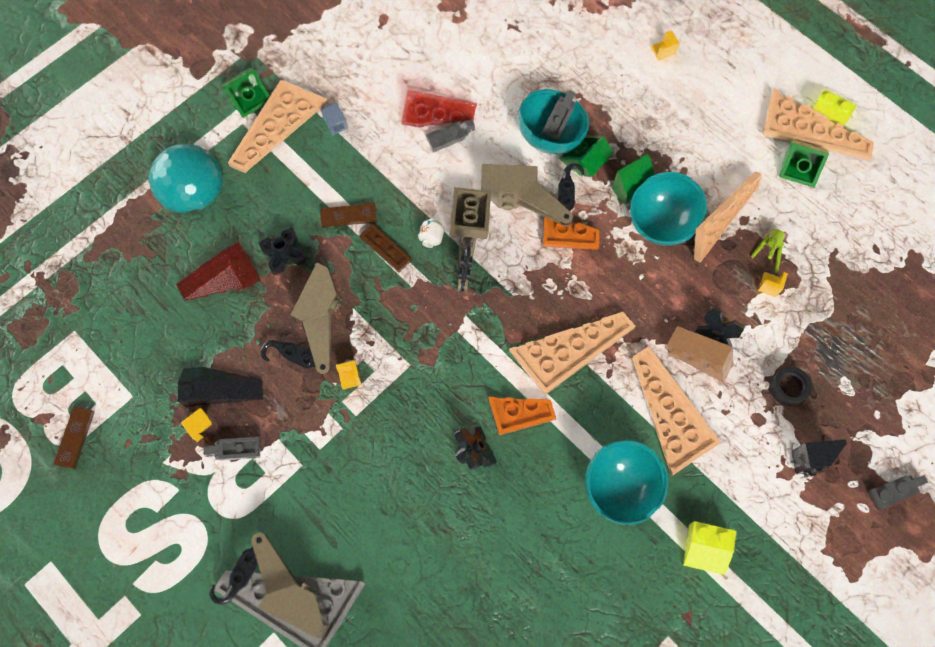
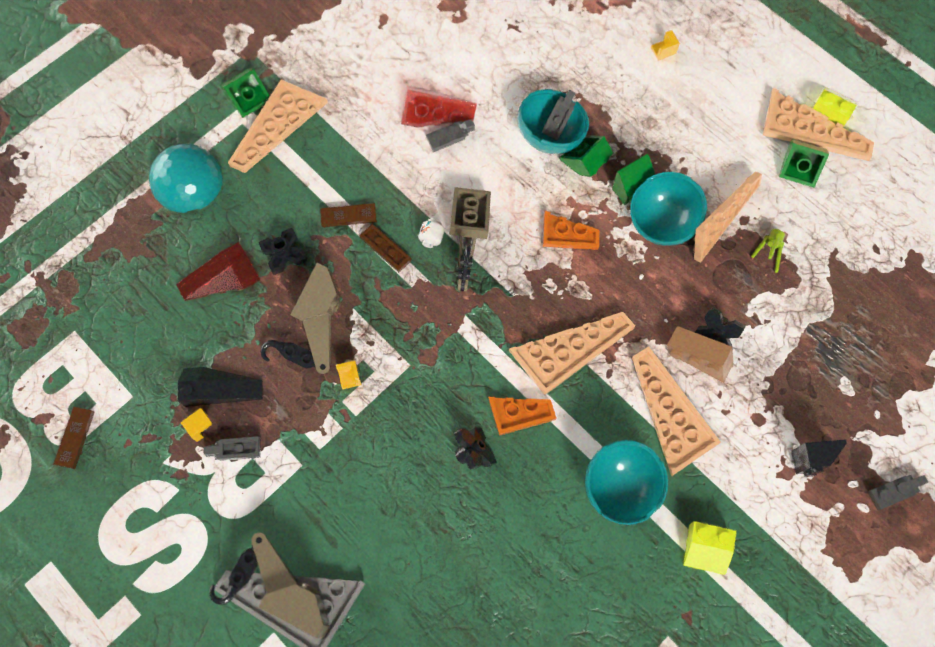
(334, 119): sand blue brick -> none
(518, 186): dark tan slope -> none
(772, 284): yellow panel -> none
(803, 379): black tyre -> none

